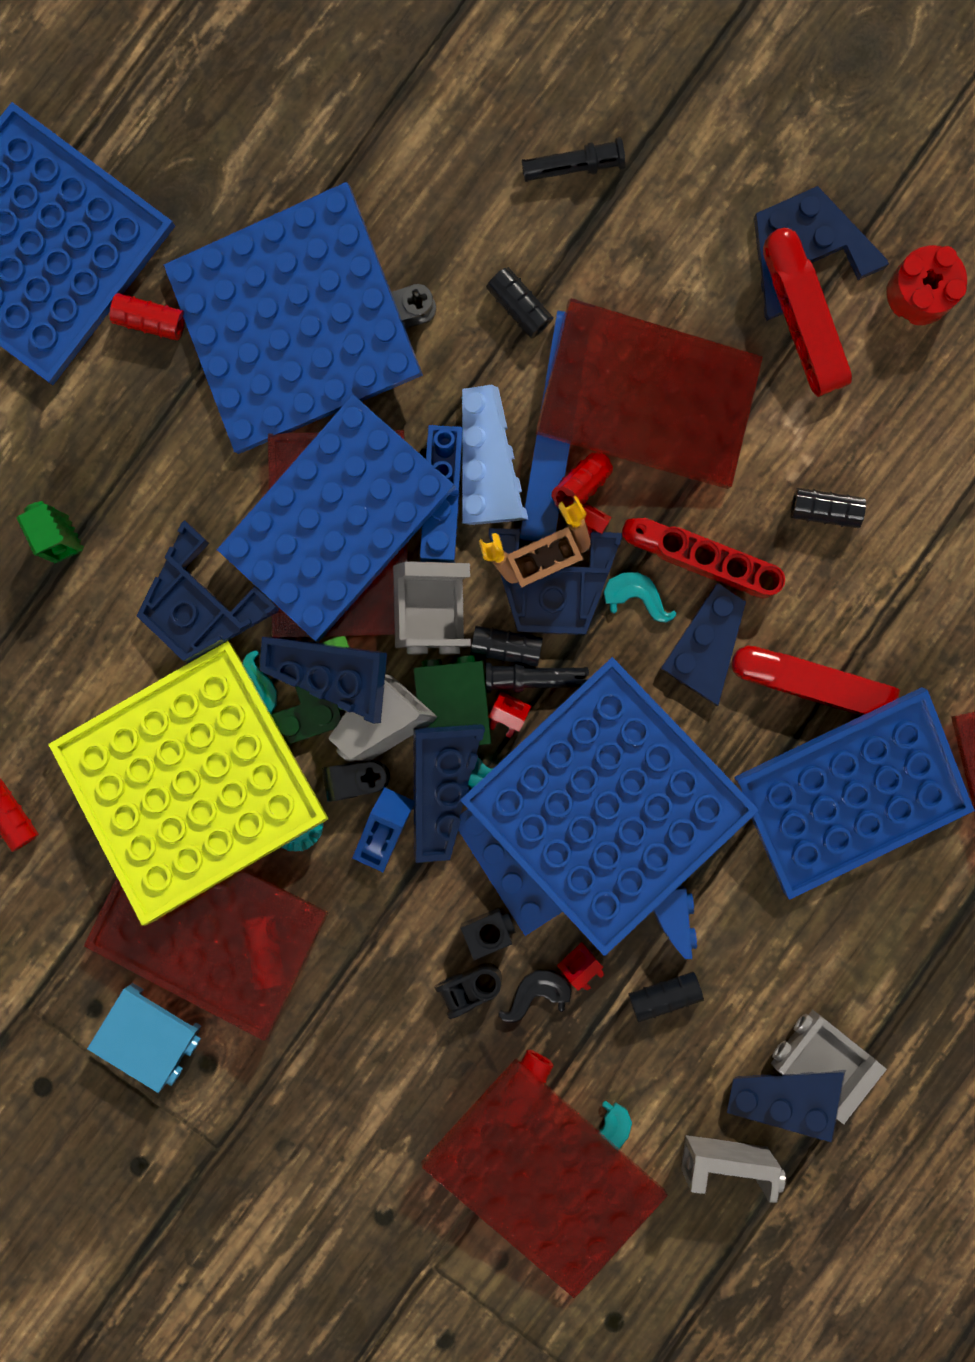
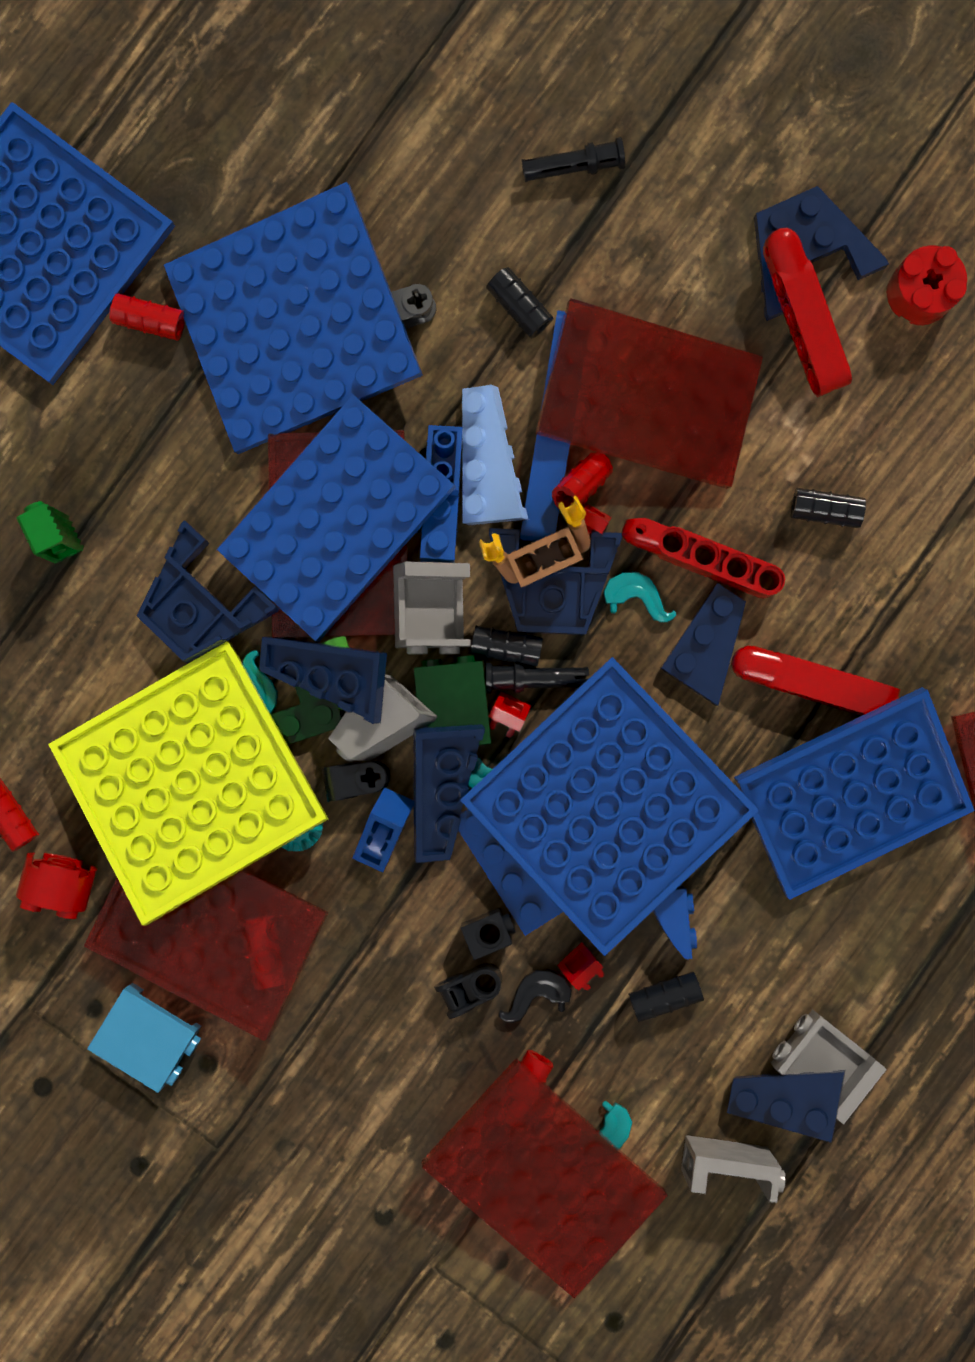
(55, 884): none -> red brick

